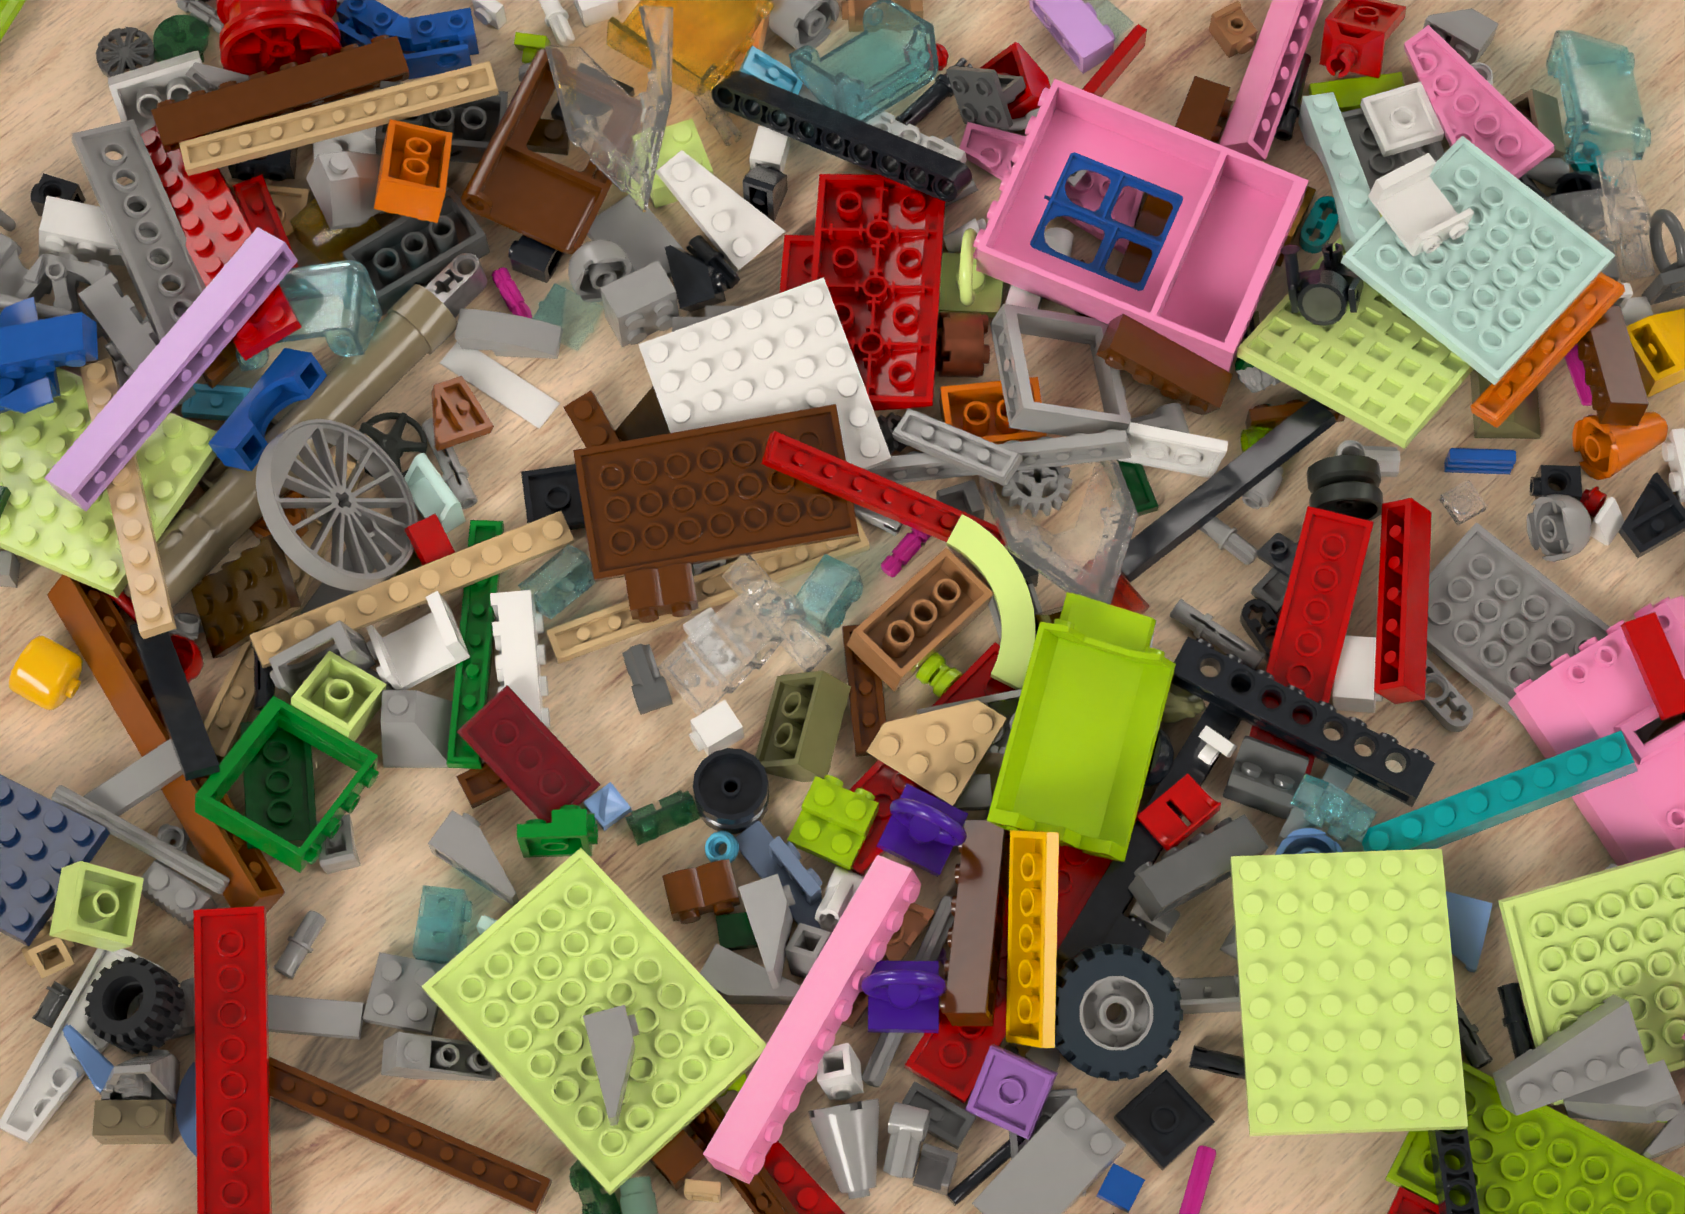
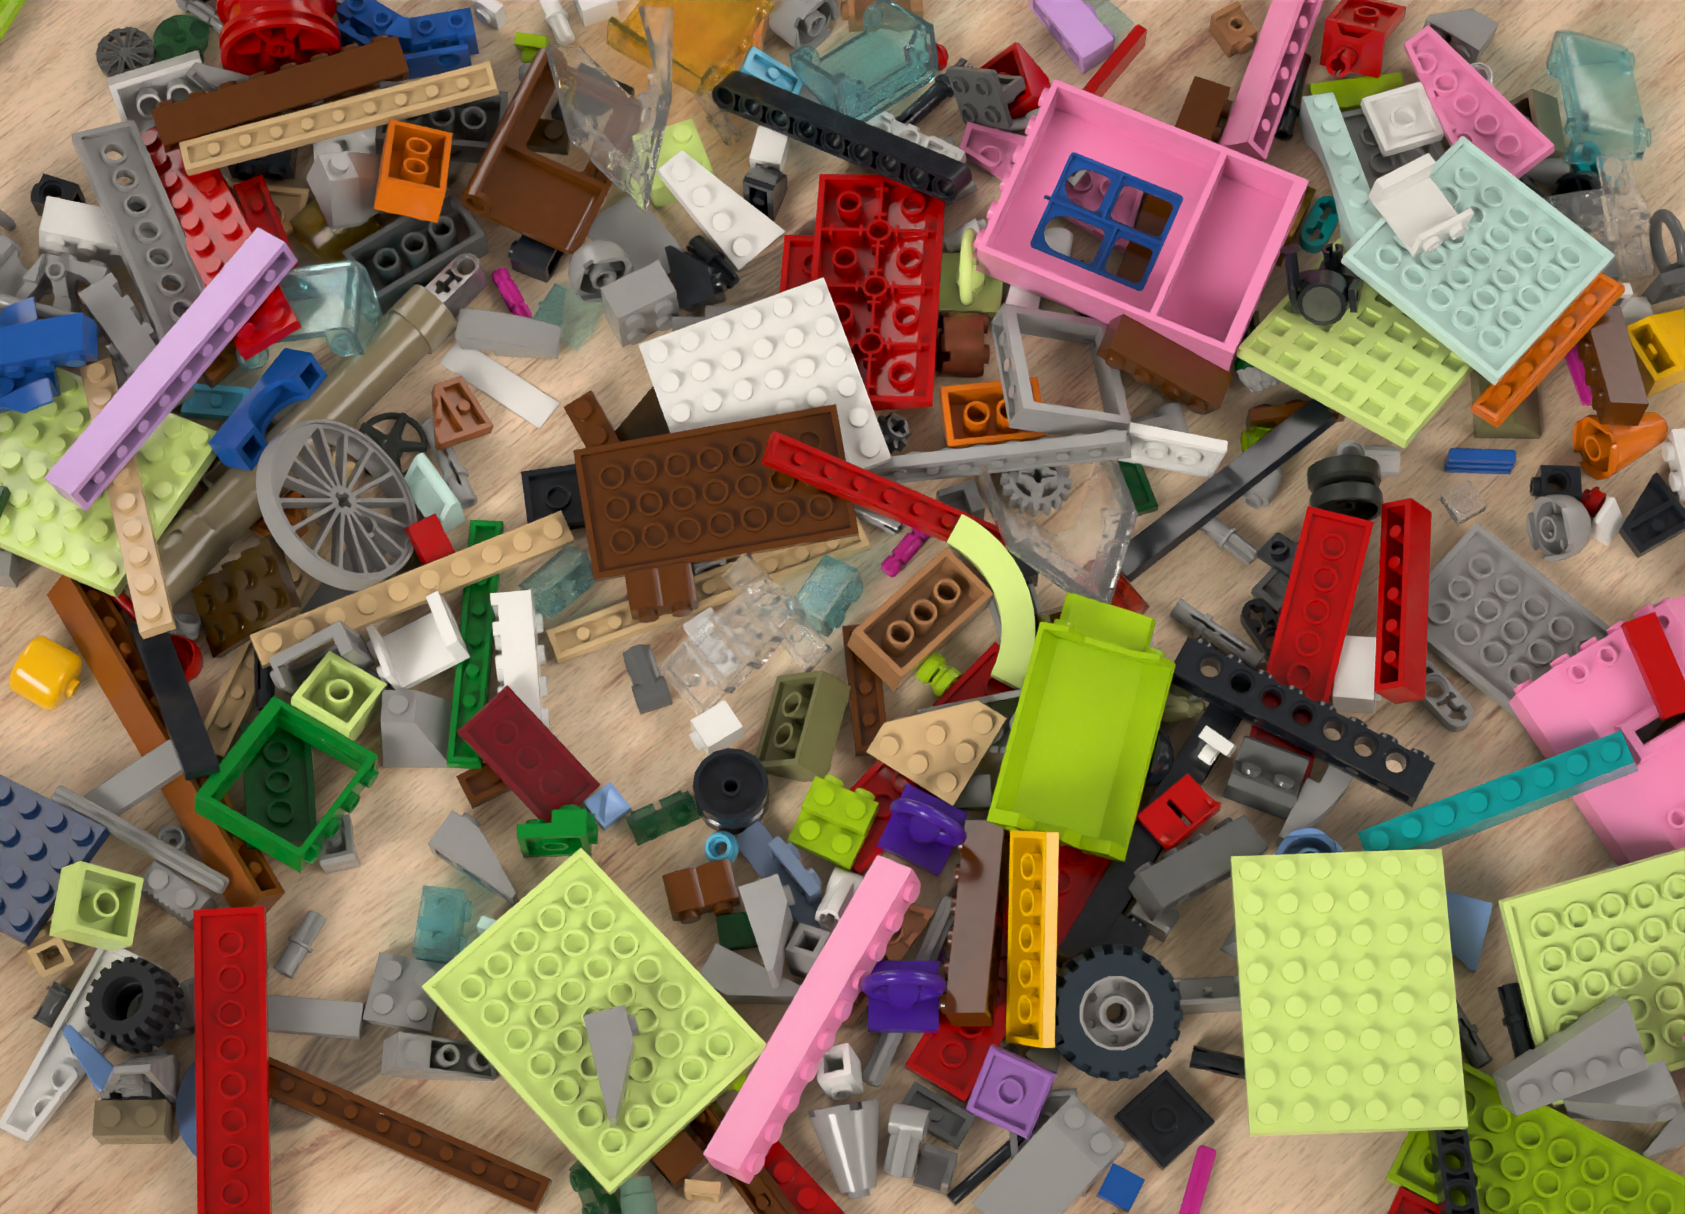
(957, 447): light grey tile -> none
(1332, 807): clear light blue brick -> none

